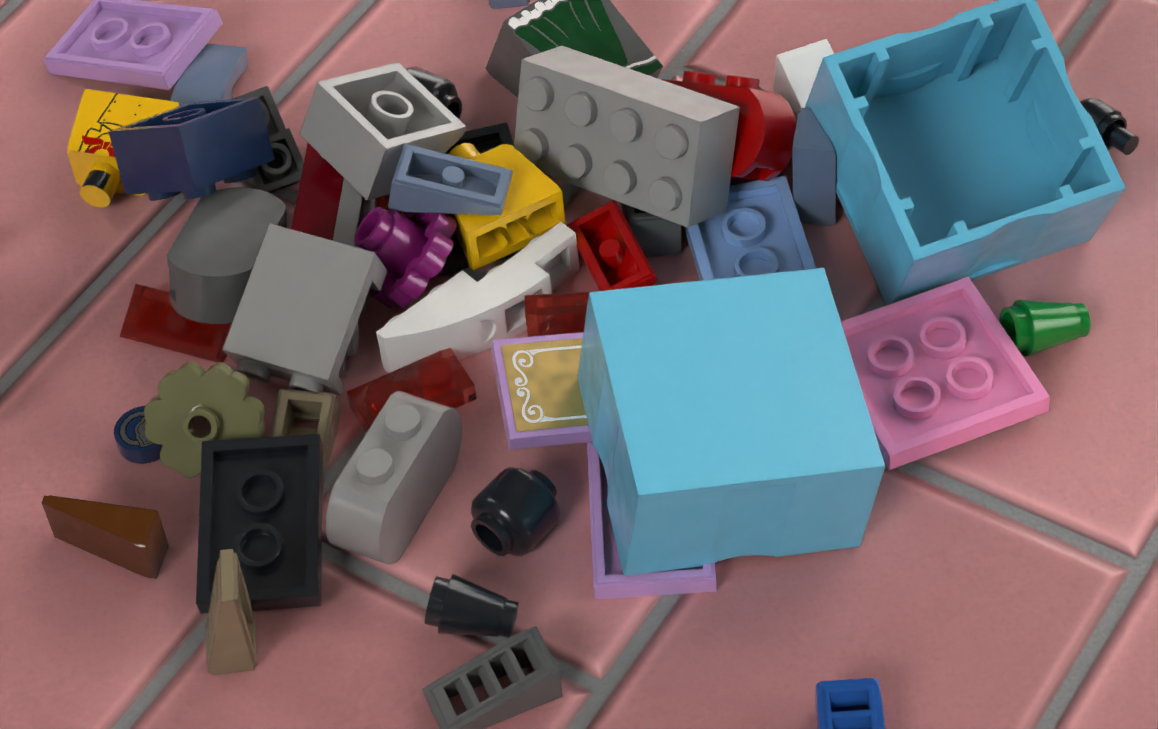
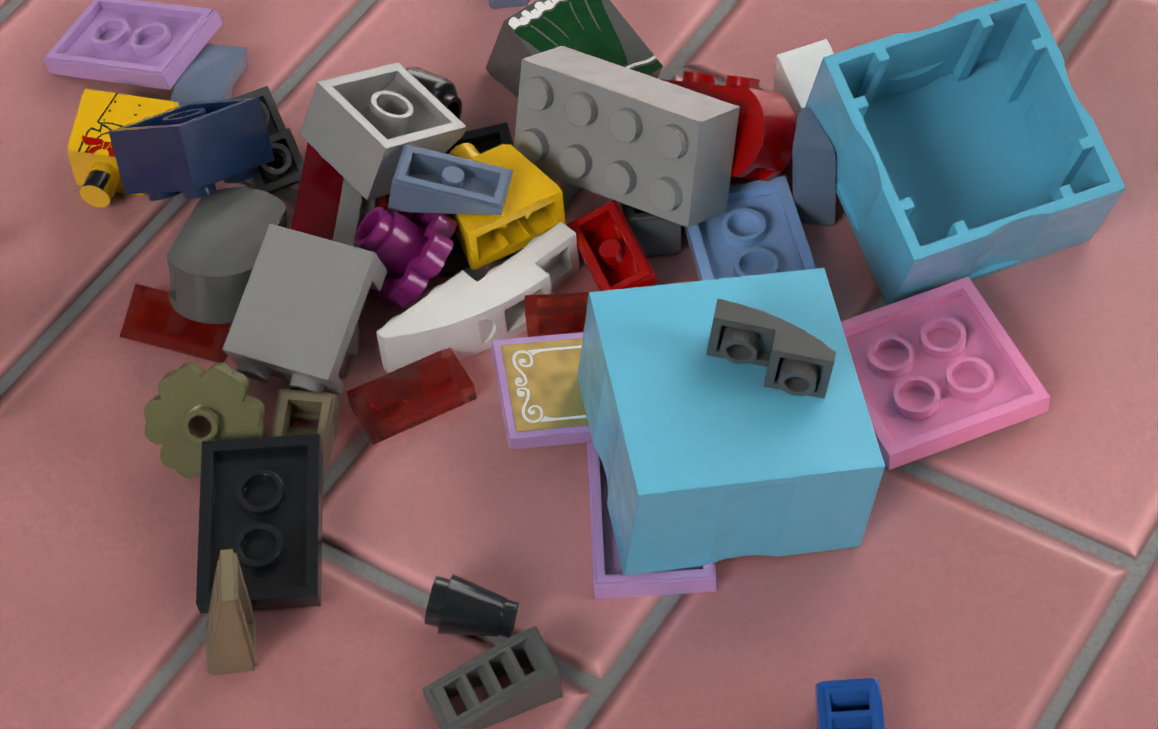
(111, 531): reddish brown slope -> none
(131, 438): dark blue tile -> none
(394, 477): light grey brick -> none
(515, 511): black head -> none
(792, 356): none -> dark grey slope
(1044, 324): green cone -> none
(1111, 126): black cylinder -> none

